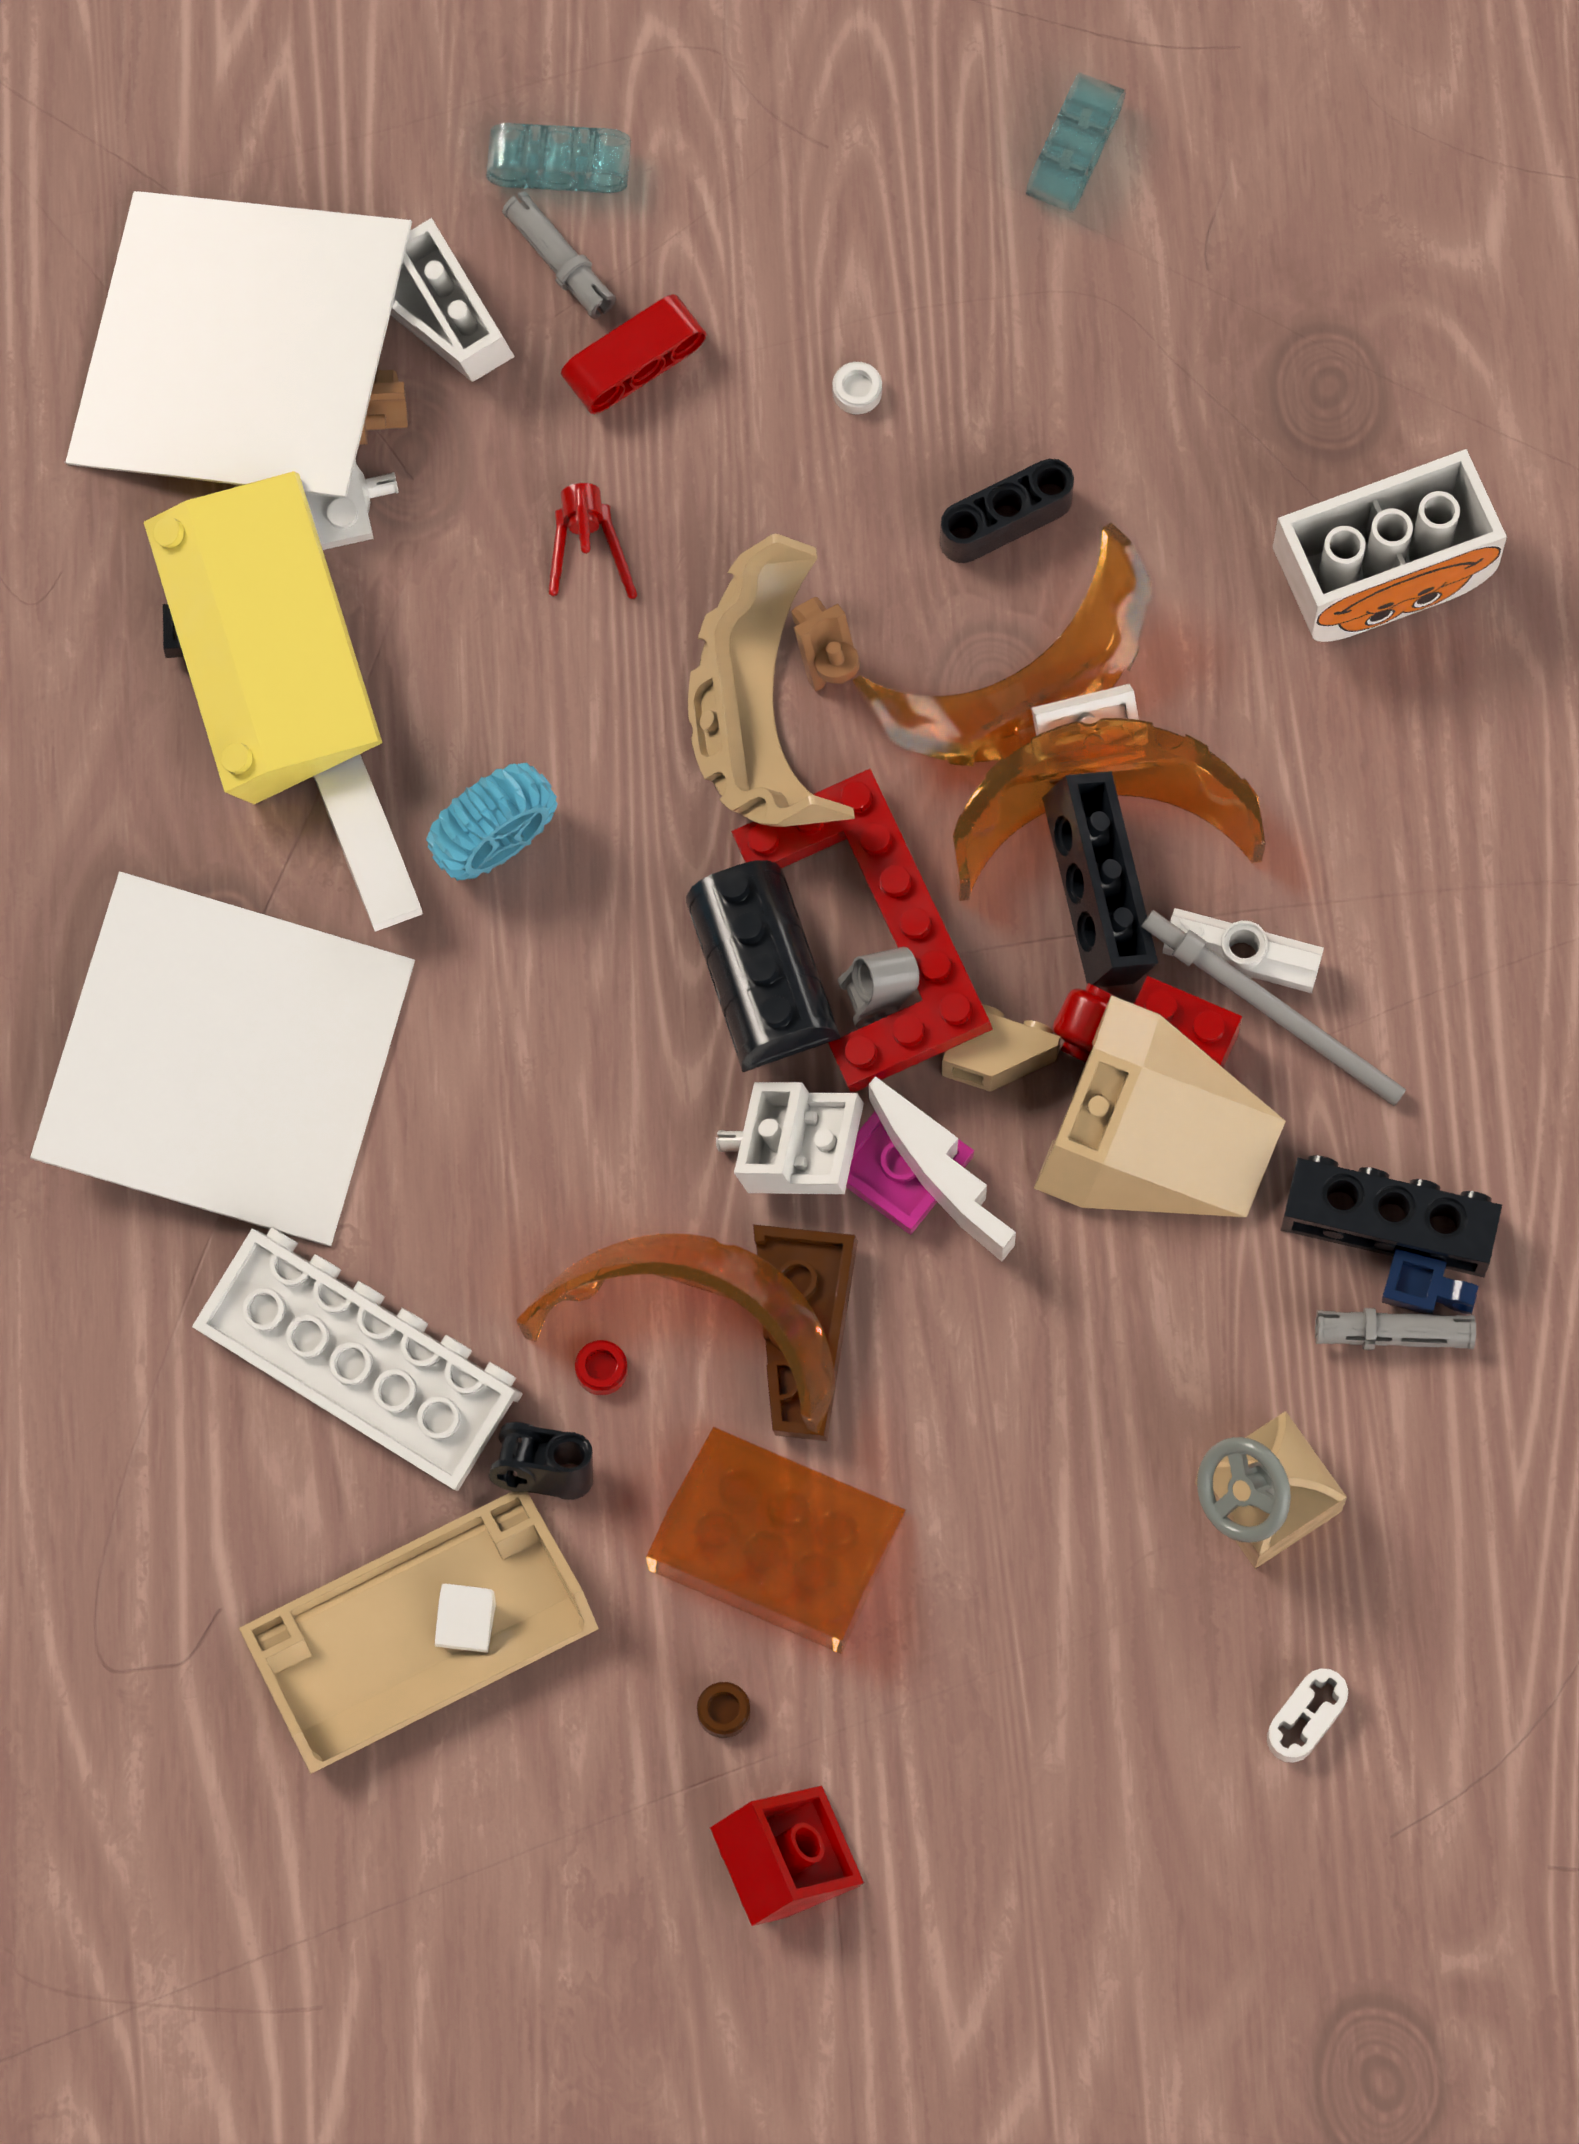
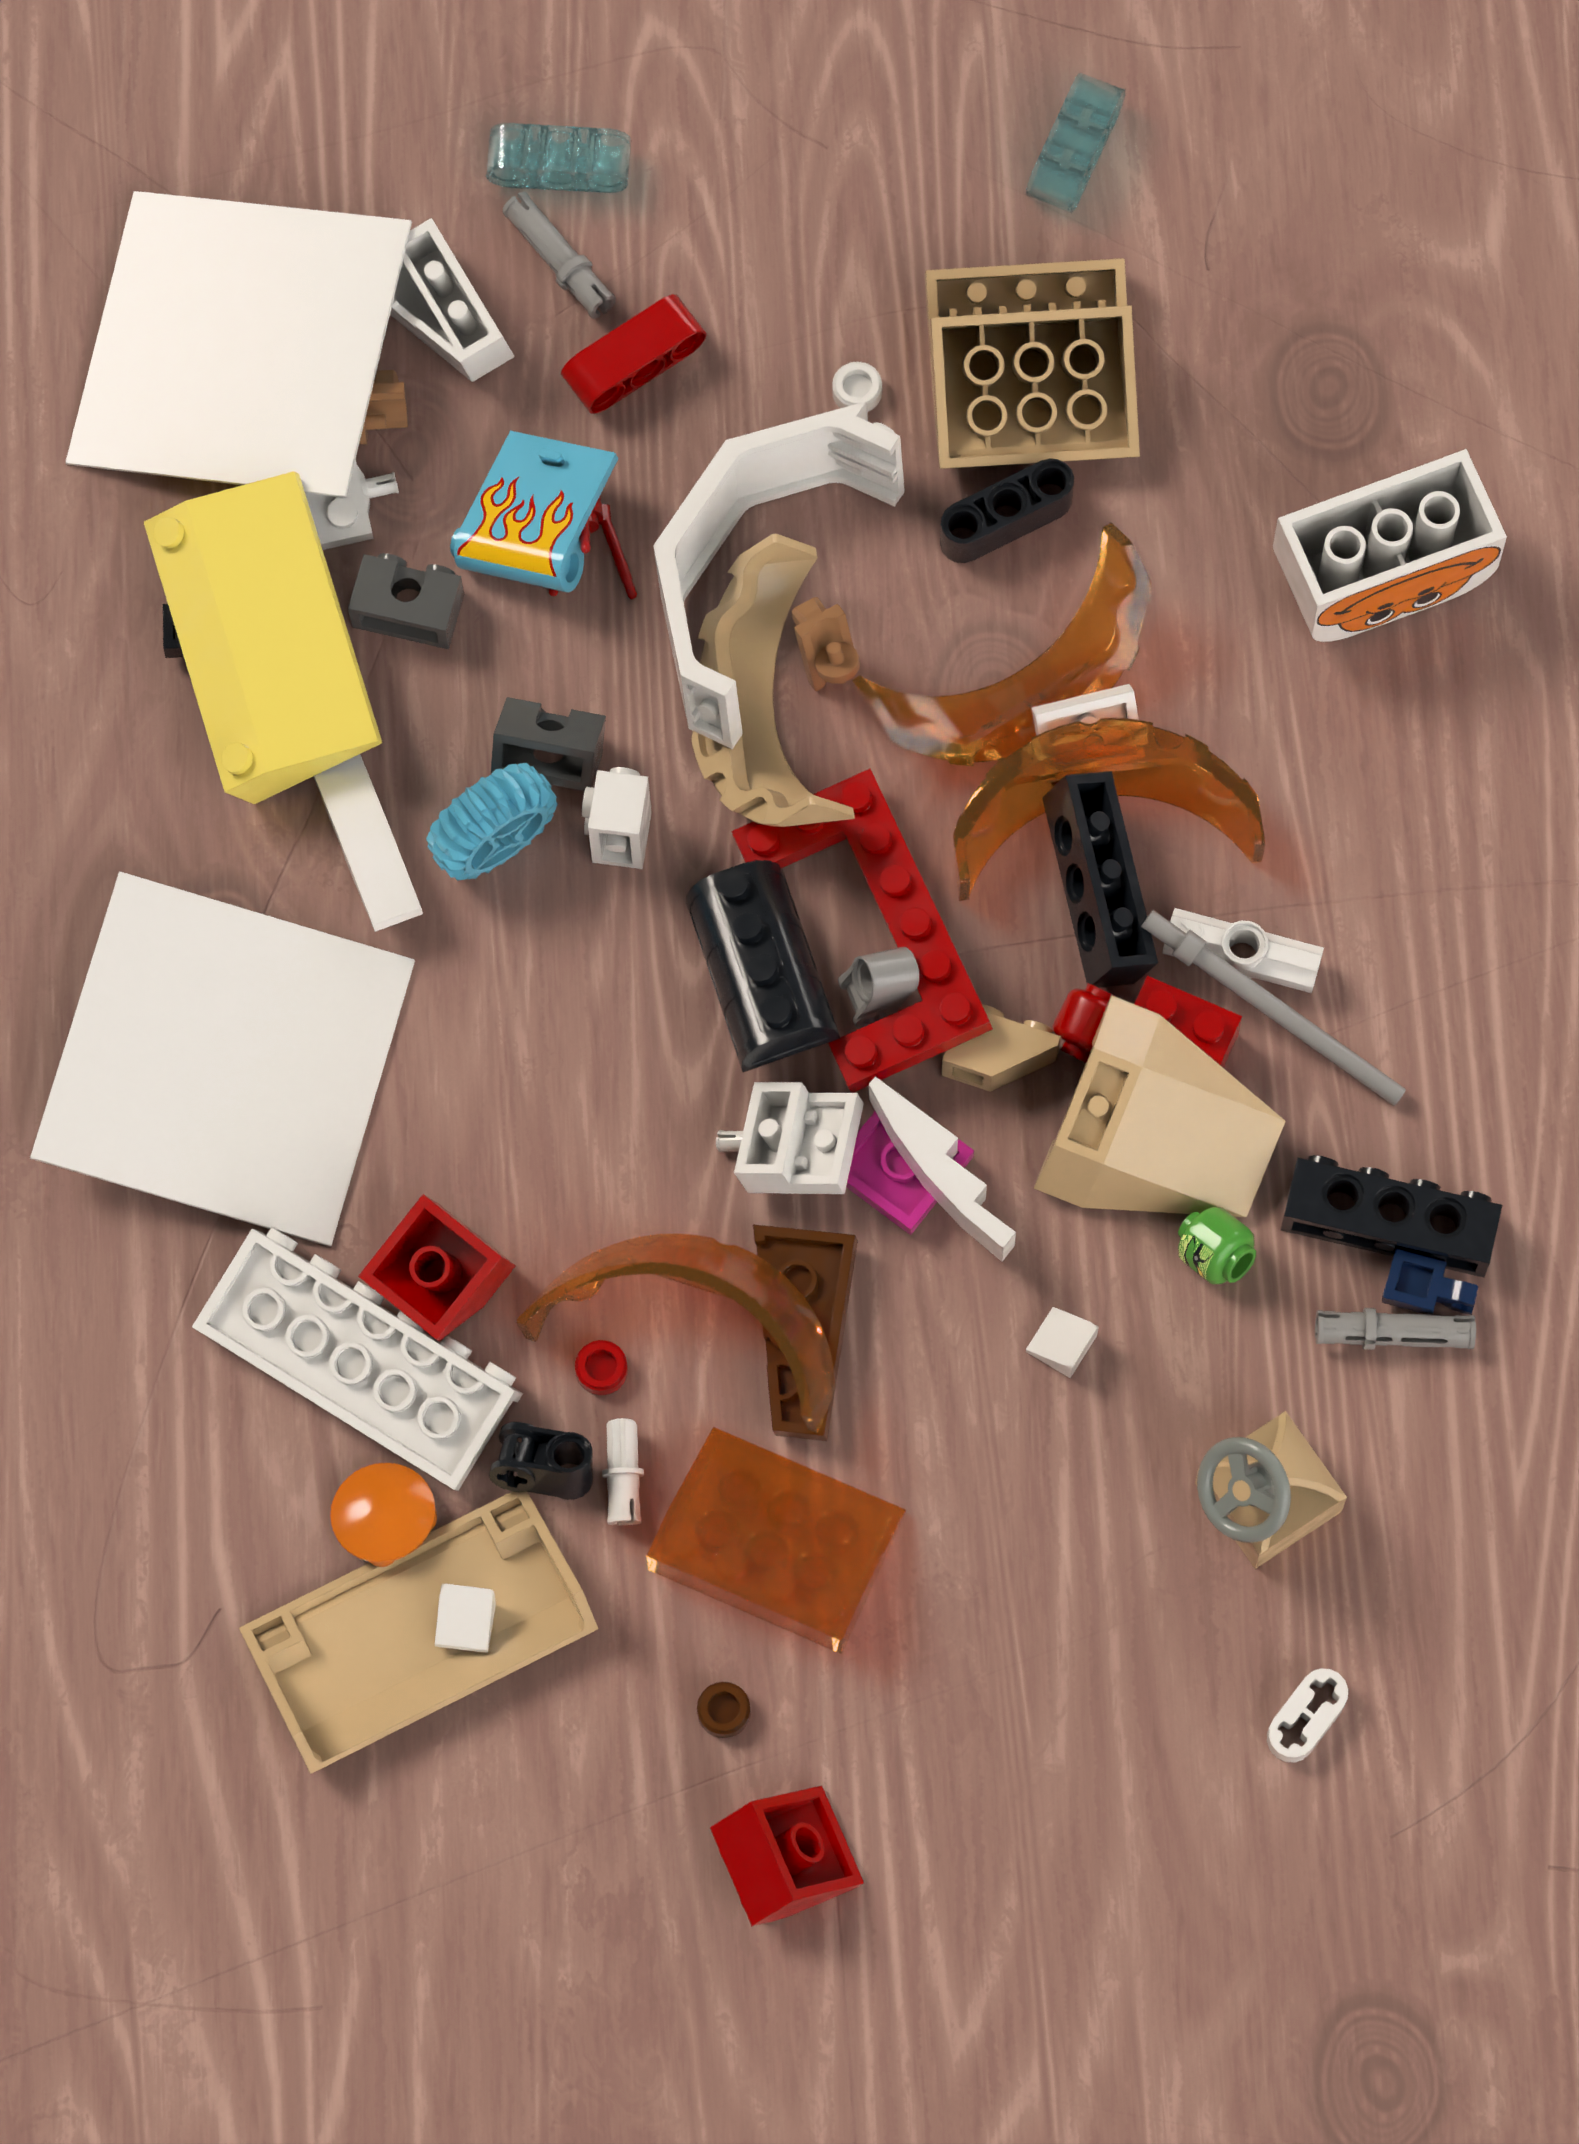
(383, 1513): none -> orange dish
(424, 620): none -> dark grey brick
(436, 1269): none -> red slope
(528, 728): none -> dark grey brick
(533, 512): none -> medium azure door
(618, 817): none -> white brick
(623, 1472): none -> white axle
(742, 474): none -> white panel
(1032, 363): none -> tan slope
(1062, 1341): none -> white slope
(1216, 1245): none -> bright green head

